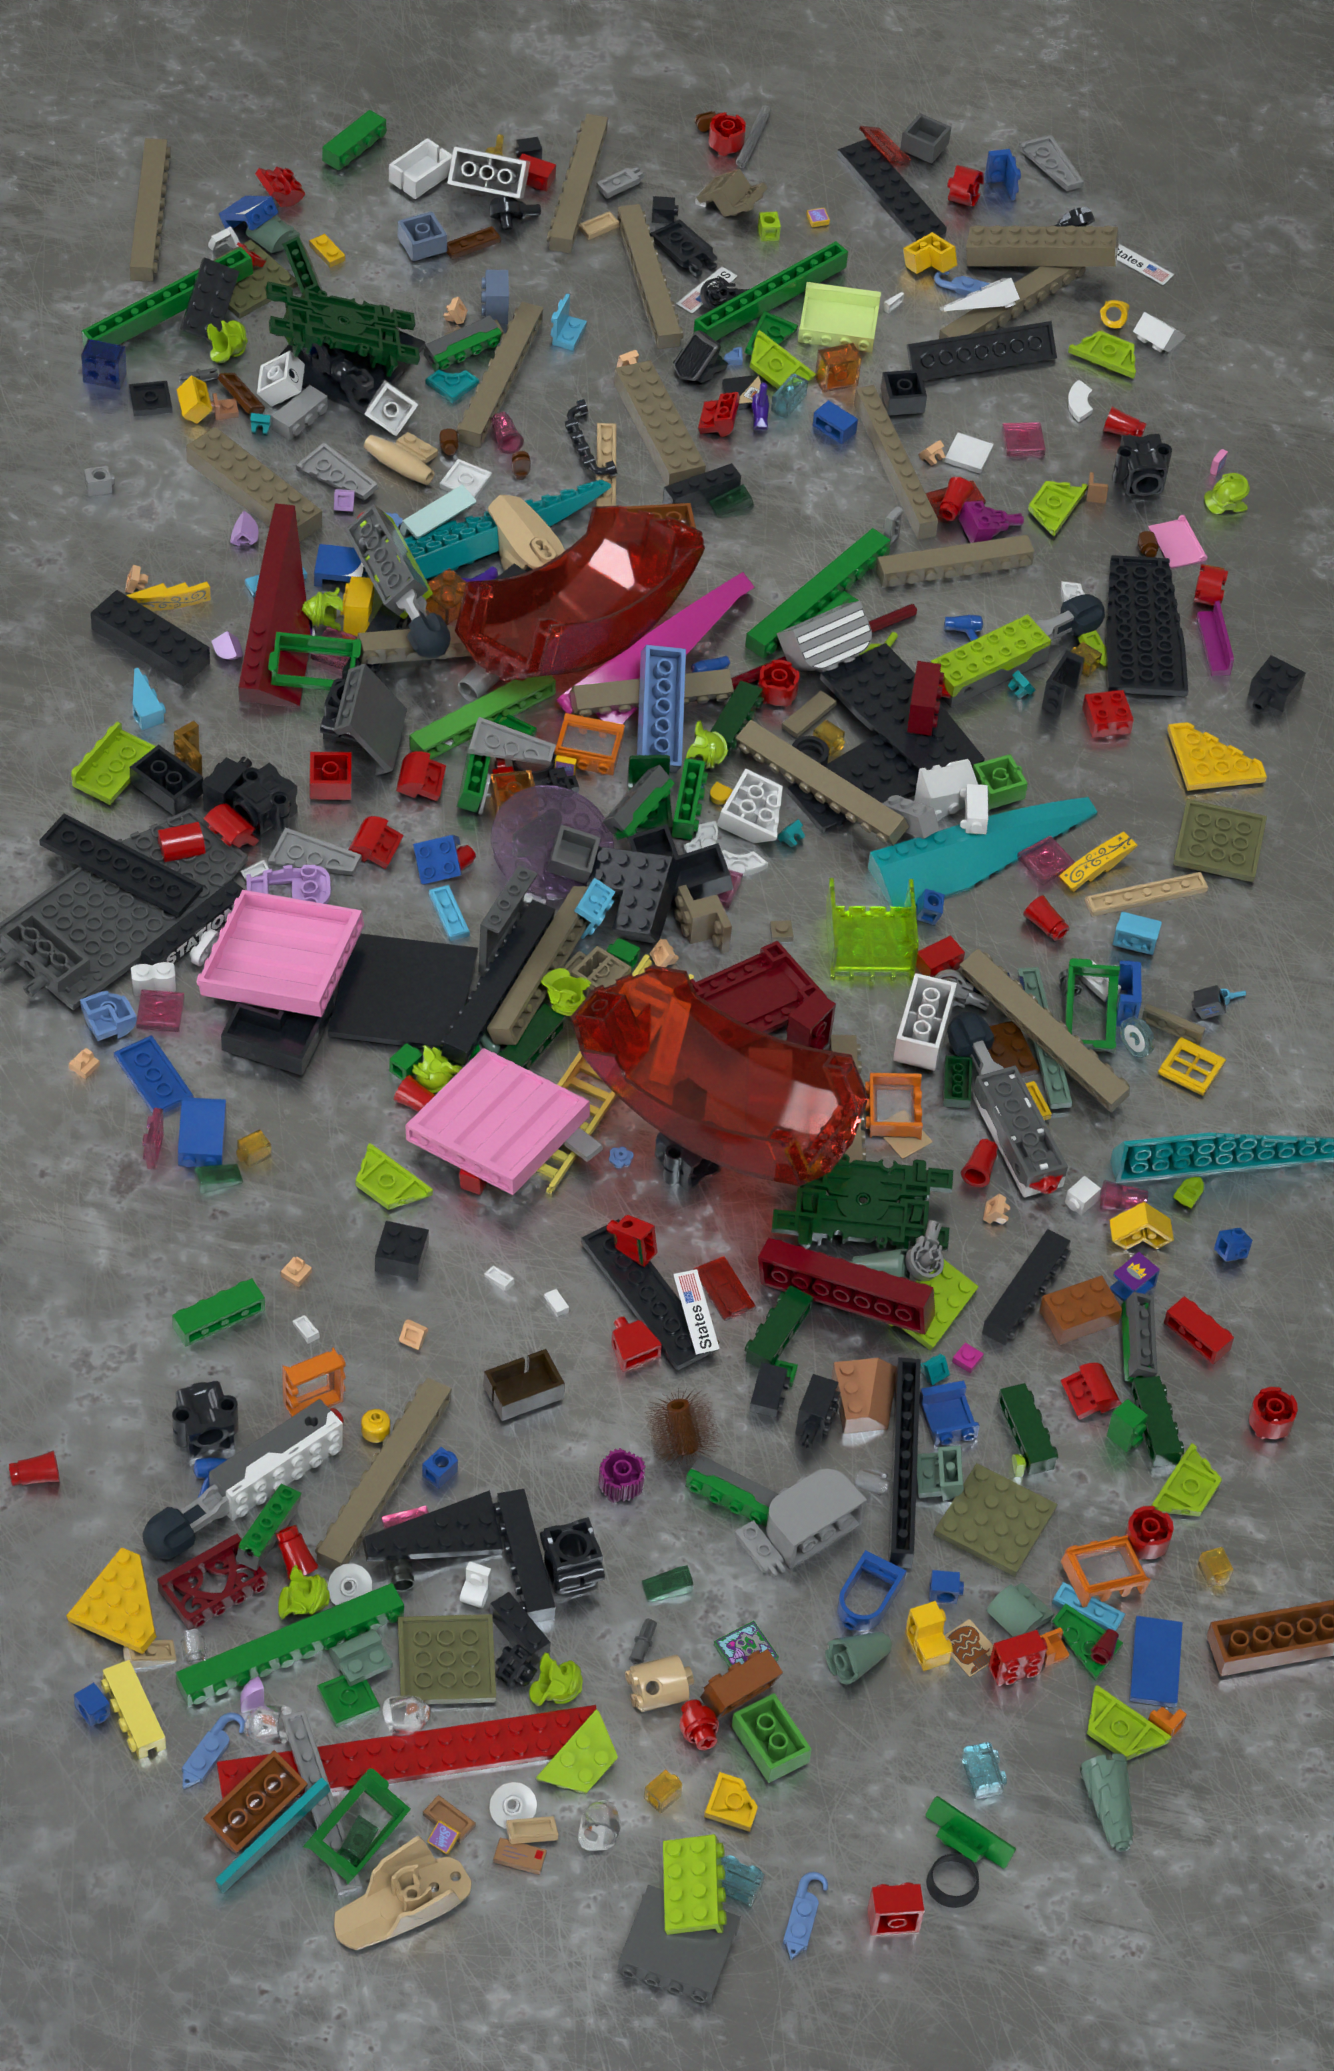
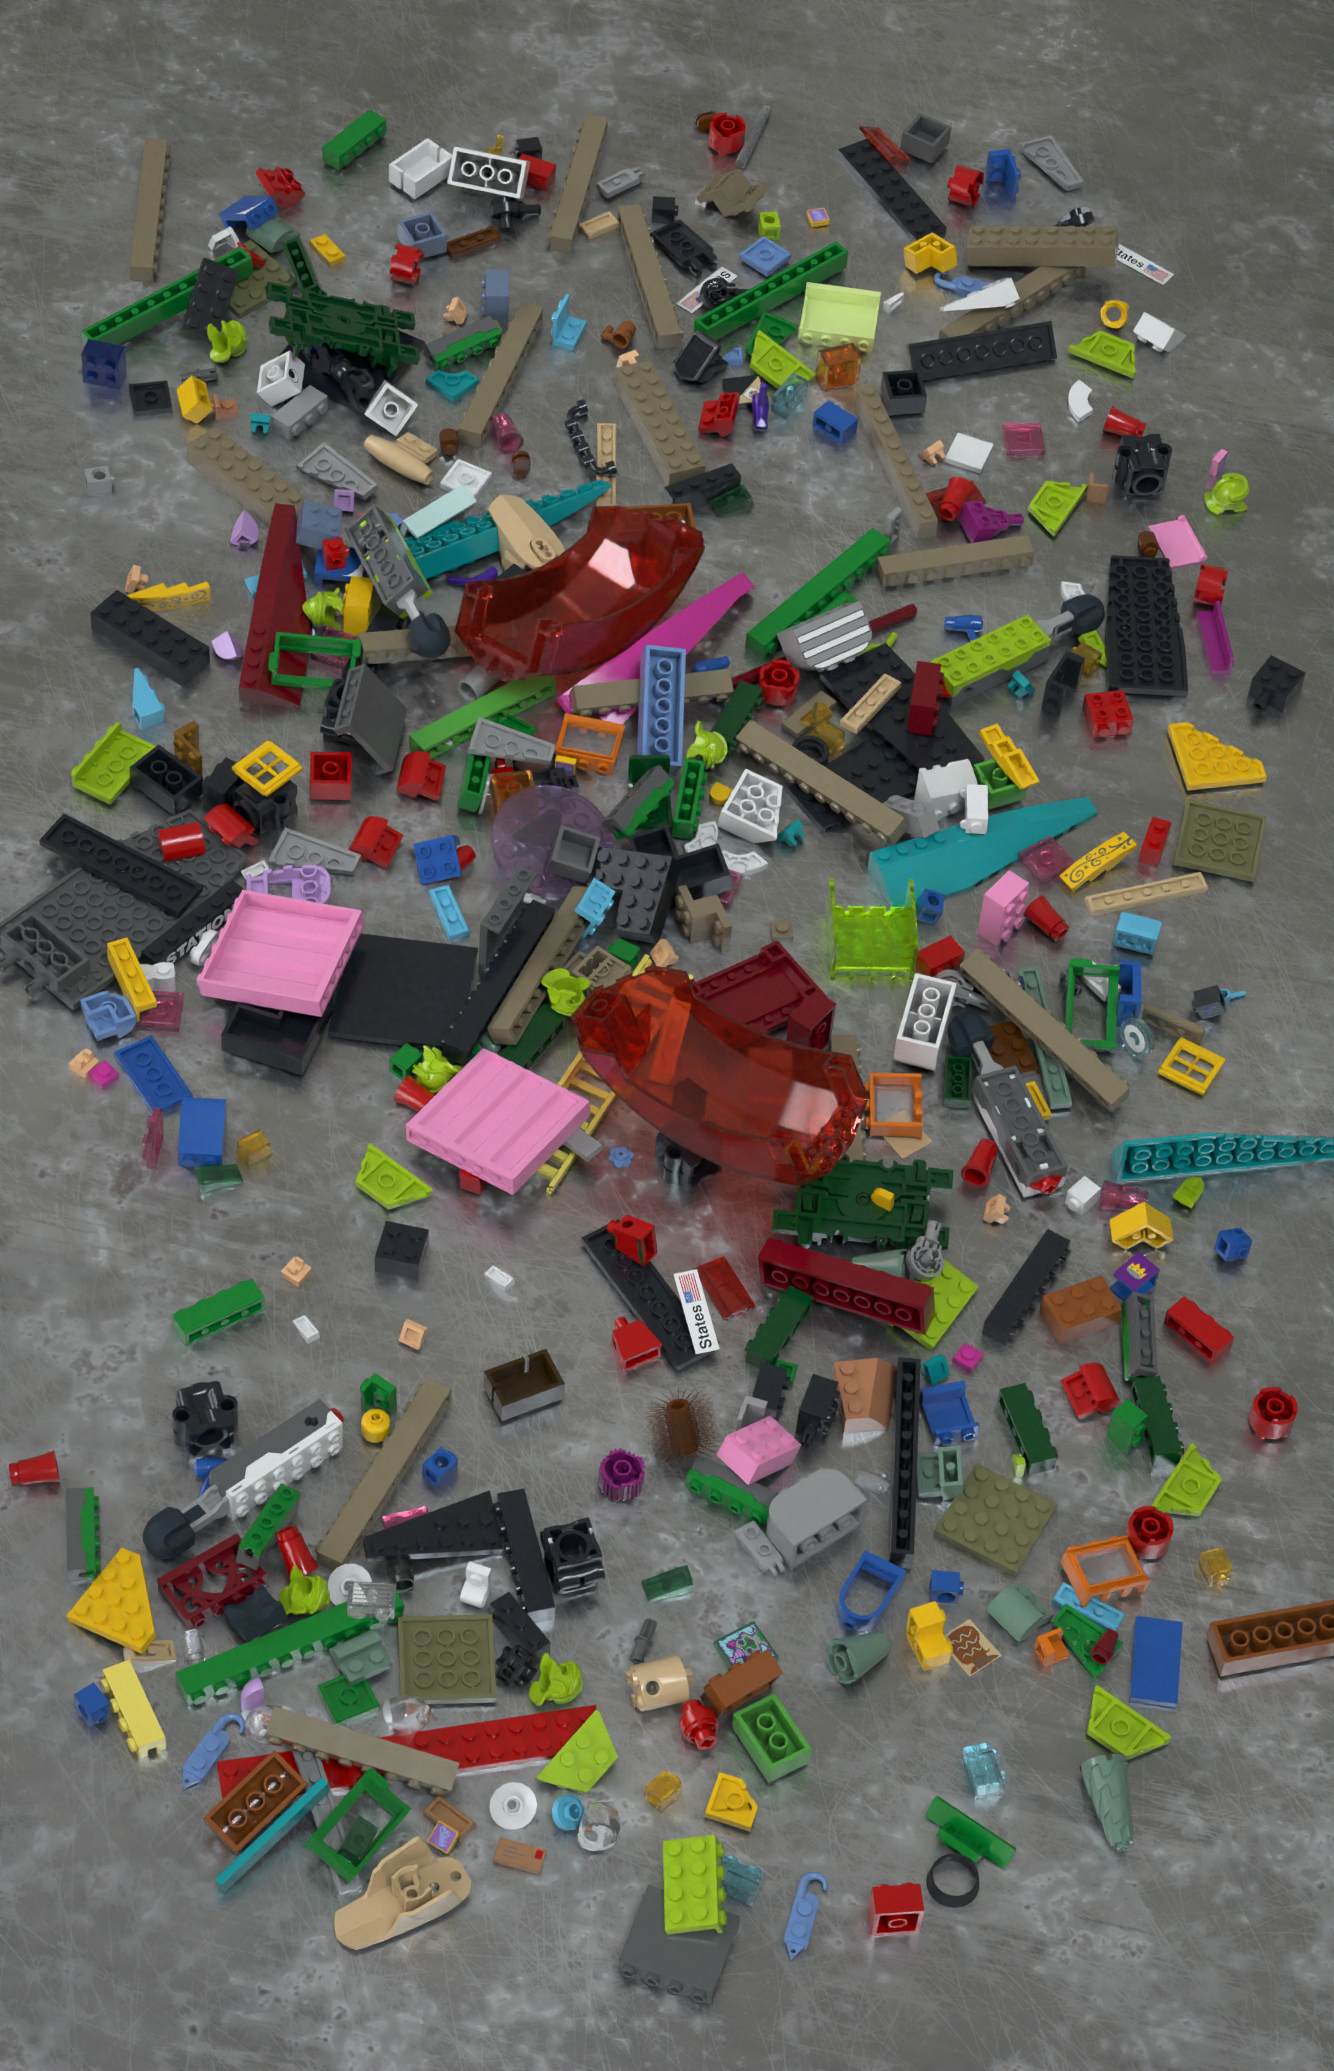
(81, 1534): none -> piece
(103, 1074): none -> dark pink plate
(130, 976): none -> yellow panel
(241, 393): reddish brown tile -> none
(255, 1614): none -> black brick
(267, 768): none -> yellow piece
(314, 1380): orange window -> none
(317, 523): none -> sand blue brick
(334, 553): none -> red brick
(361, 1750): none -> dark tan brick
(371, 1600): none -> clear brick
(380, 1393): none -> green bracket
(406, 264): none -> red brick
(446, 596): clear orange brick -> none
(532, 1830): tan tile -> none
(556, 1302): white piece -> none
(567, 1812): none -> medium azure plate
(622, 335): none -> dark orange piece
(751, 1411): none -> light grey panel
(758, 1450): none -> bright pink brick
(765, 256): none -> medium blue plate
(817, 716): none -> clear yellow tile
(870, 703): none -> tan tile
(883, 1198): none -> yellow tile
(1003, 908): none -> bright pink brick
(1008, 757): none -> yellow slope
(1017, 1657): red brick -> none
(1155, 841): none -> red brick
(1167, 1721): orange panel -> none

